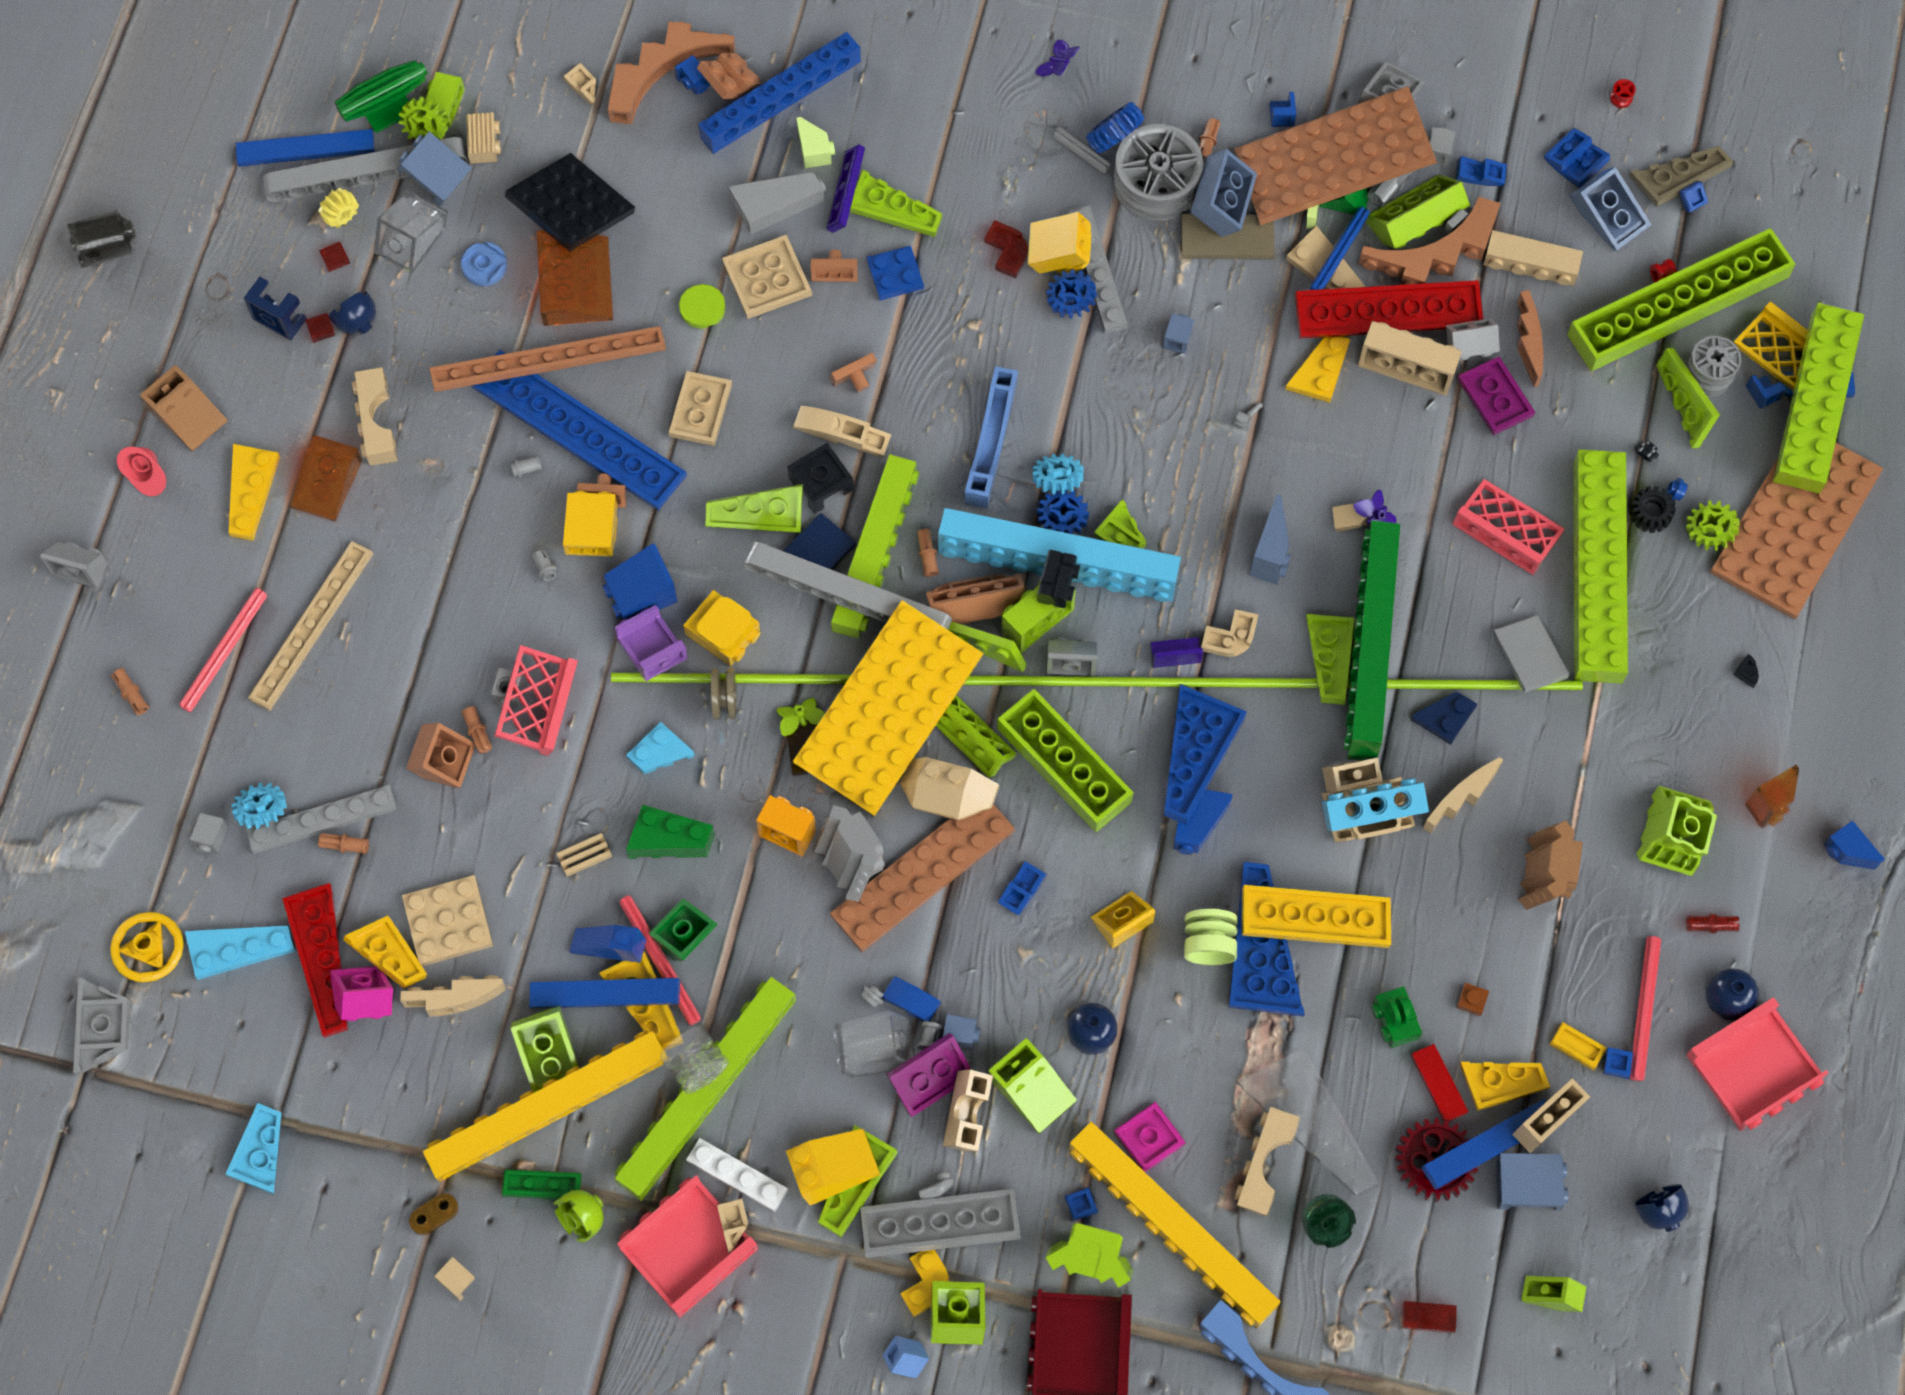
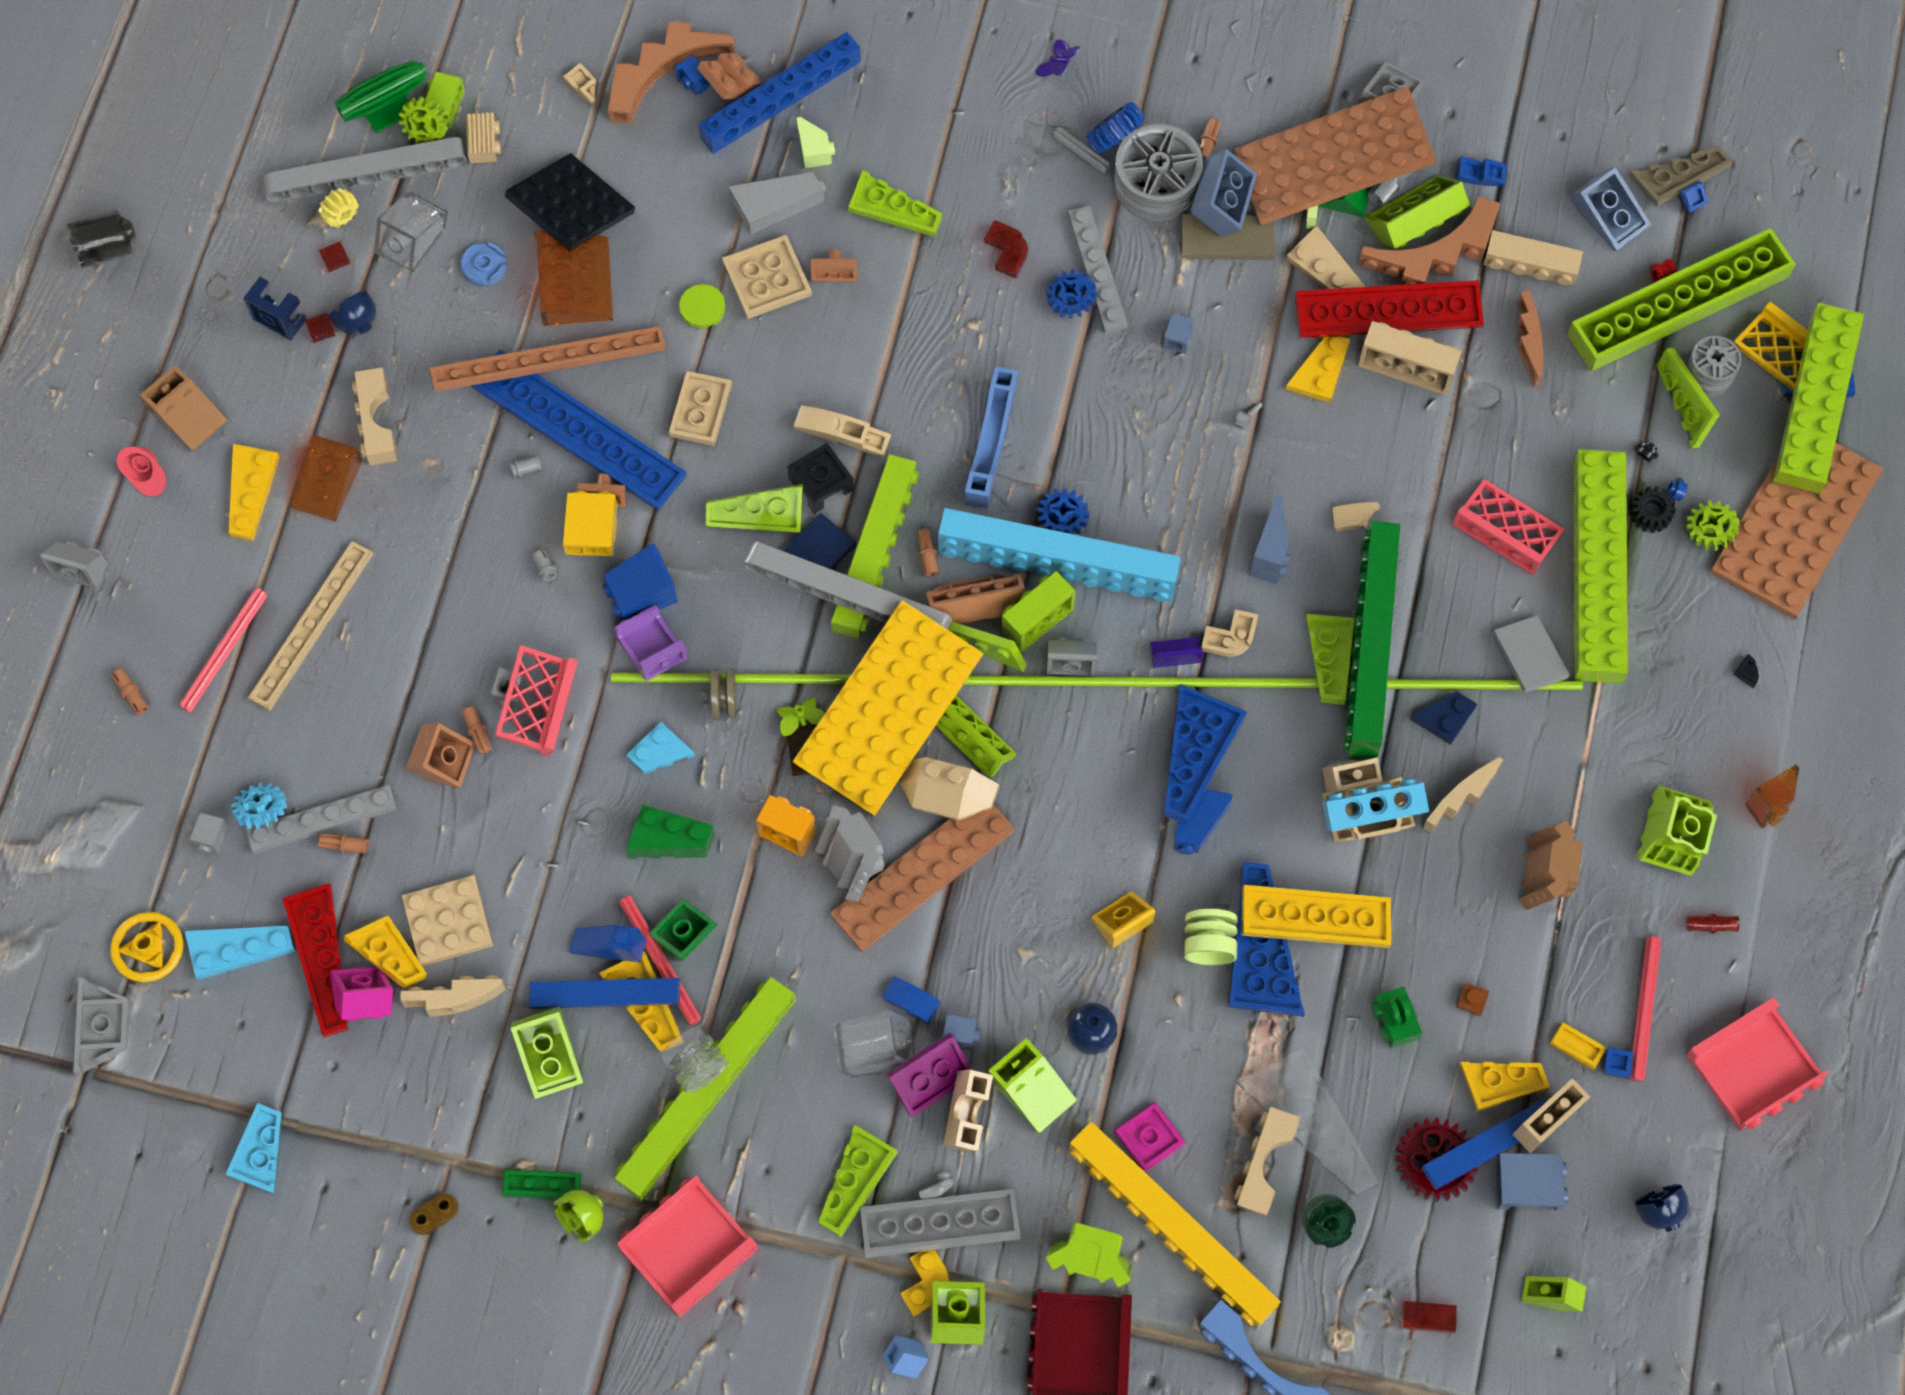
(305, 147): blue tile -> none
(434, 167): sand blue panel -> none
(455, 1278): tan panel -> none
(544, 1106): yellow brick -> none
(579, 847): tan tile -> none
(722, 628): yellow brick -> none
(733, 1221): tan slope -> none
(737, 1175): white plate -> none
(832, 1164): yellow slope -> none
(845, 188): dark purple tile -> none
(855, 372): nougat tile -> none
(873, 995): light grey plate -> none
(895, 273): blue plate -> none
(930, 1034): light grey bush -> none
(1022, 888): blue slope -> none
(1057, 579): black brick -> none
(1058, 473): medium azure gear -> none
(1060, 243): yellow brick -> none
(1065, 760): lime brick -> none
(1081, 1204): blue tile -> none
(1120, 528): lime wing -> none
(1283, 112): blue panel -> none
(1340, 249): blue axle -> none
(1374, 509): dark purple piece -> none
(1439, 1083): red tile -> none
(1441, 143): light grey brick -> none
(1455, 222): light grey tile -> none
(1474, 338): light grey brick -> none
(1496, 395): magenta plate -> none
(1577, 157): blue slope -> none
(1622, 87): red wheel -> none
(1732, 993): dark blue cylinder -> none
(1764, 391): blue panel -> none
(1853, 848): blue slope -> none

